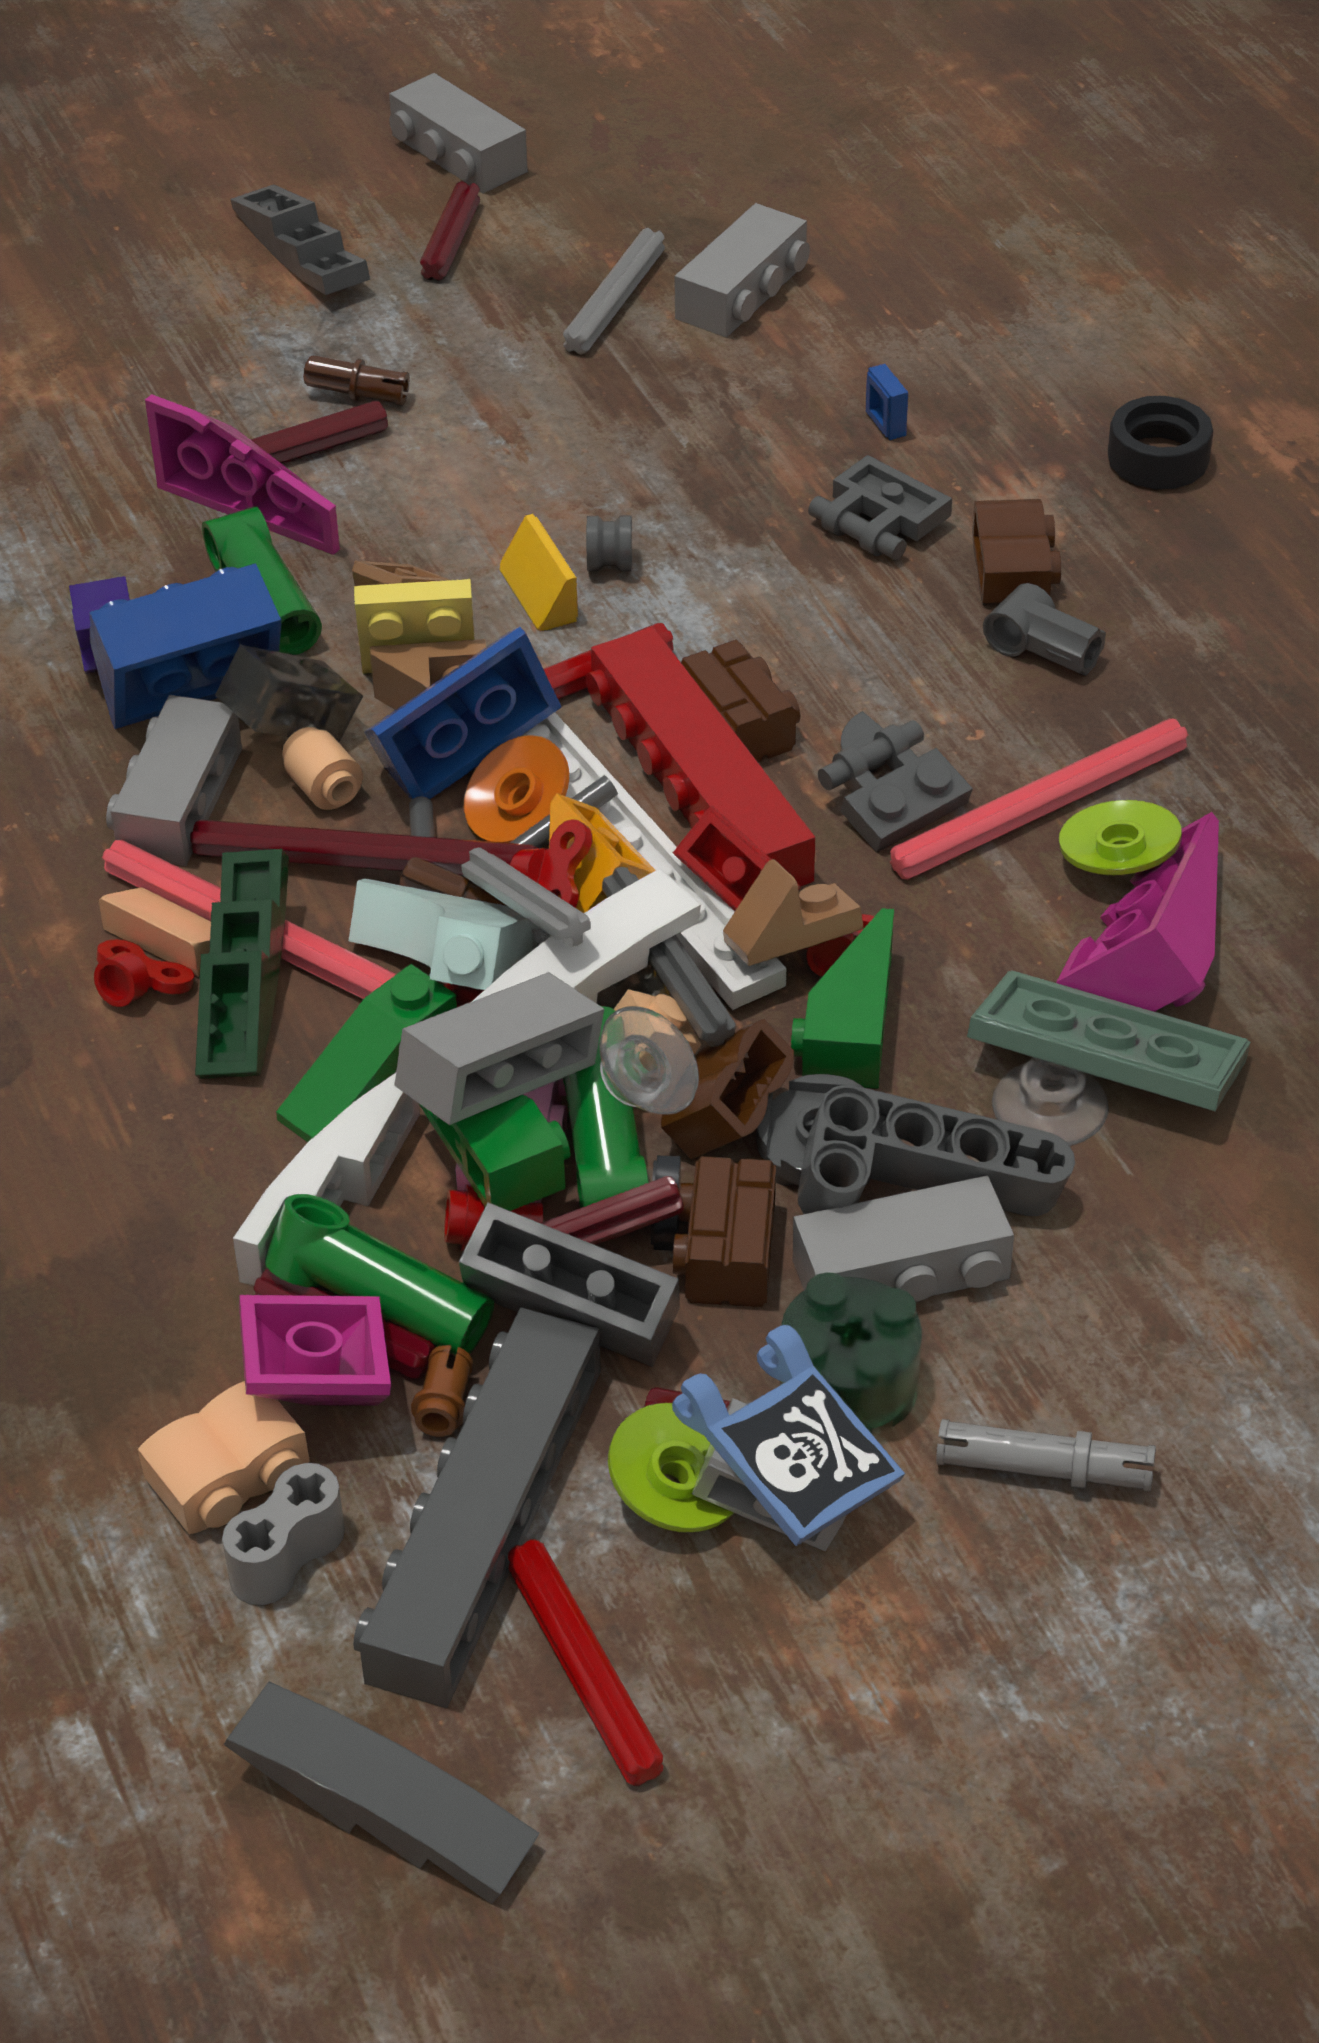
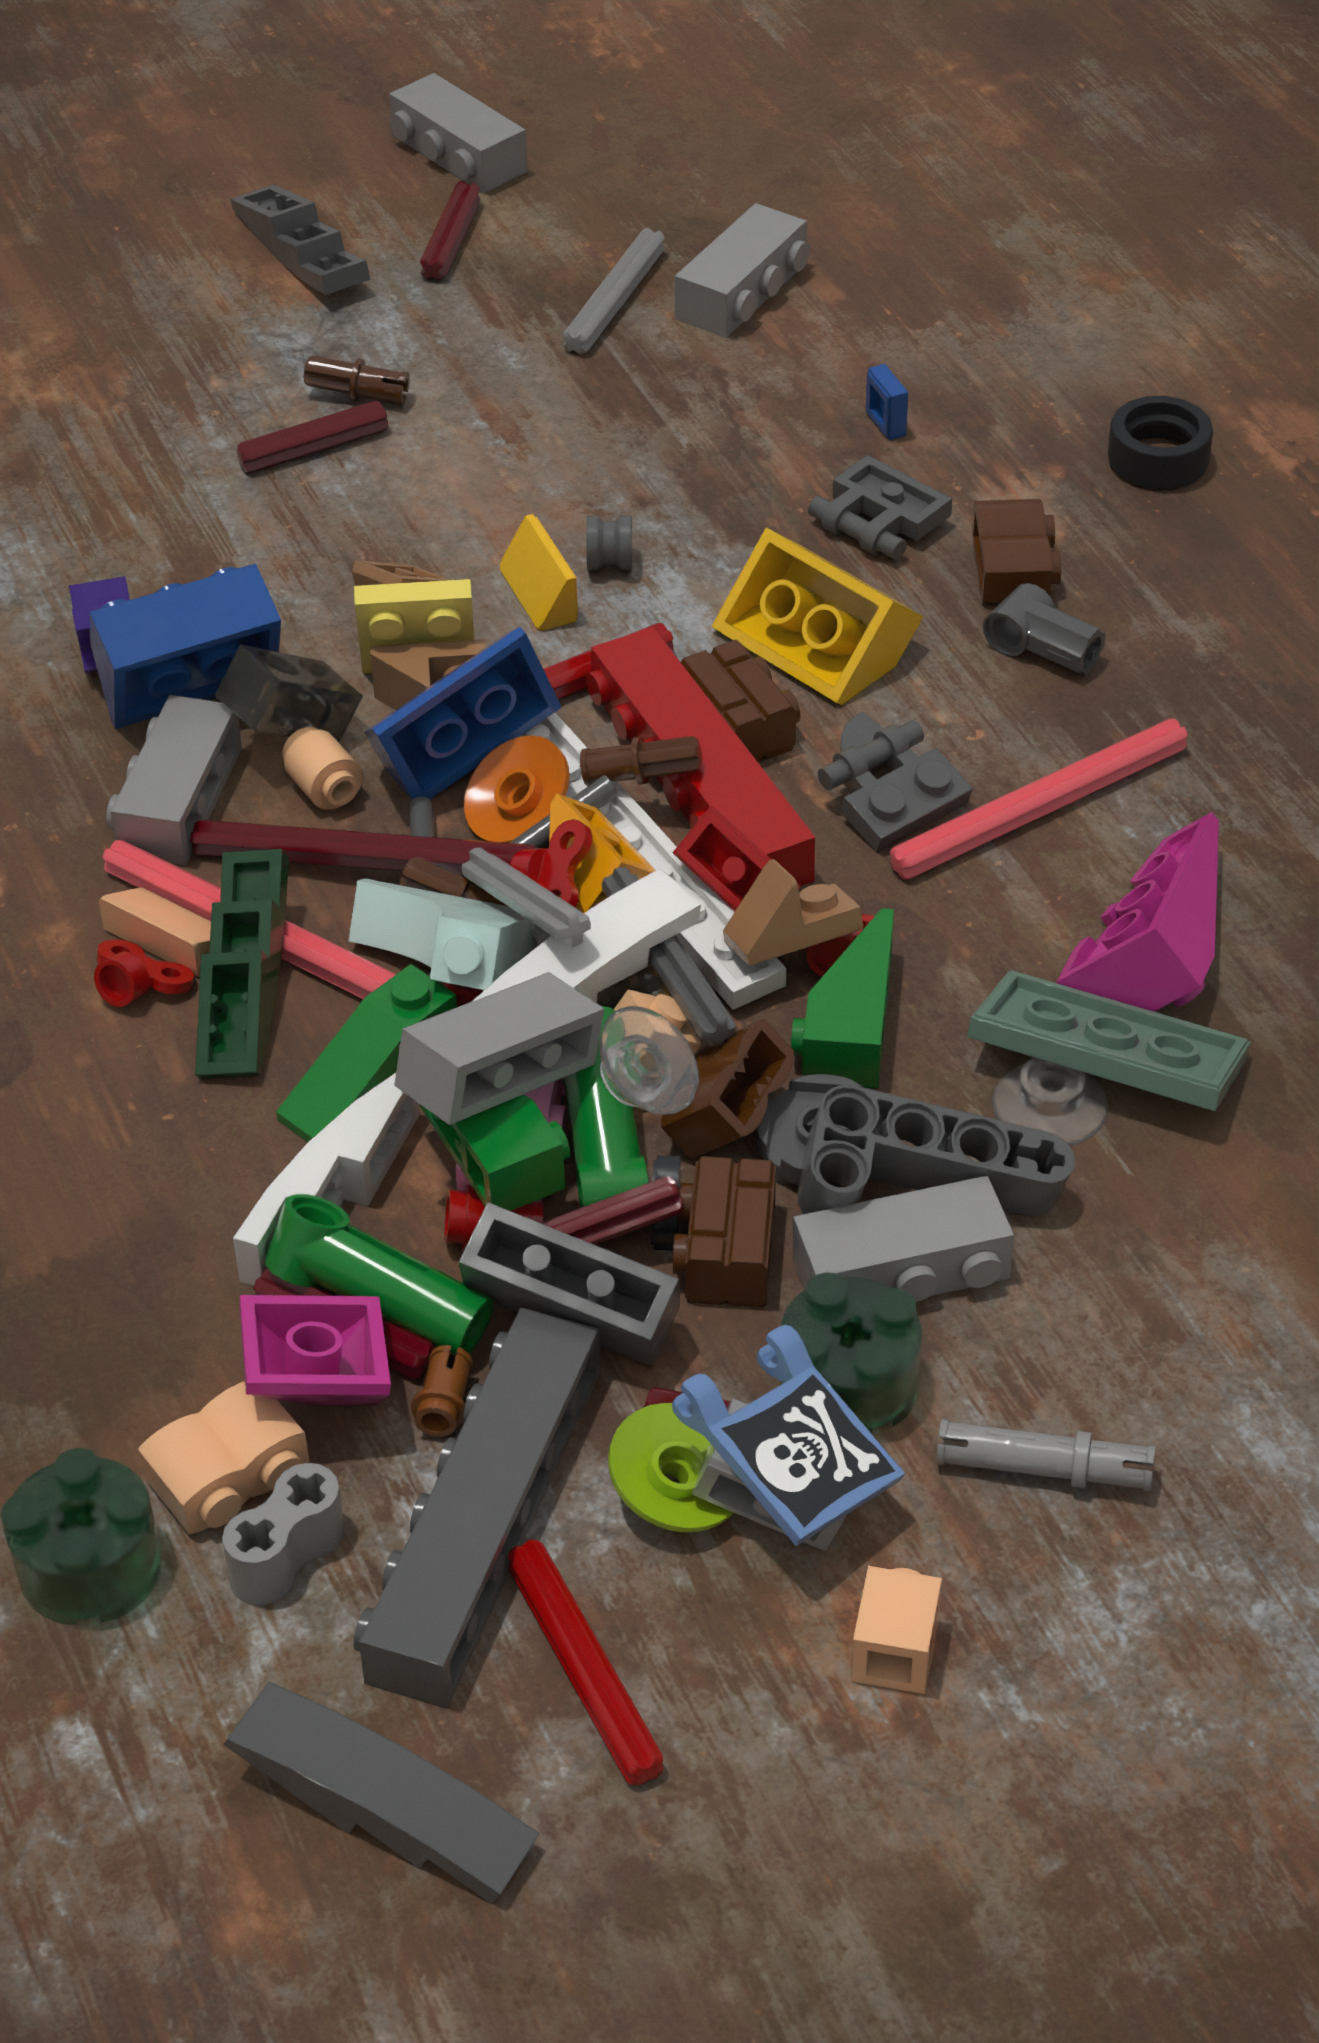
(83, 1538): none -> clear green brick
(231, 473): dark pink wedge -> none
(246, 540): green piece -> none
(641, 760): none -> reddish brown axle
(815, 619): none -> yellow slope
(896, 1629): none -> light nougat brick
(1120, 837): lime dish -> none

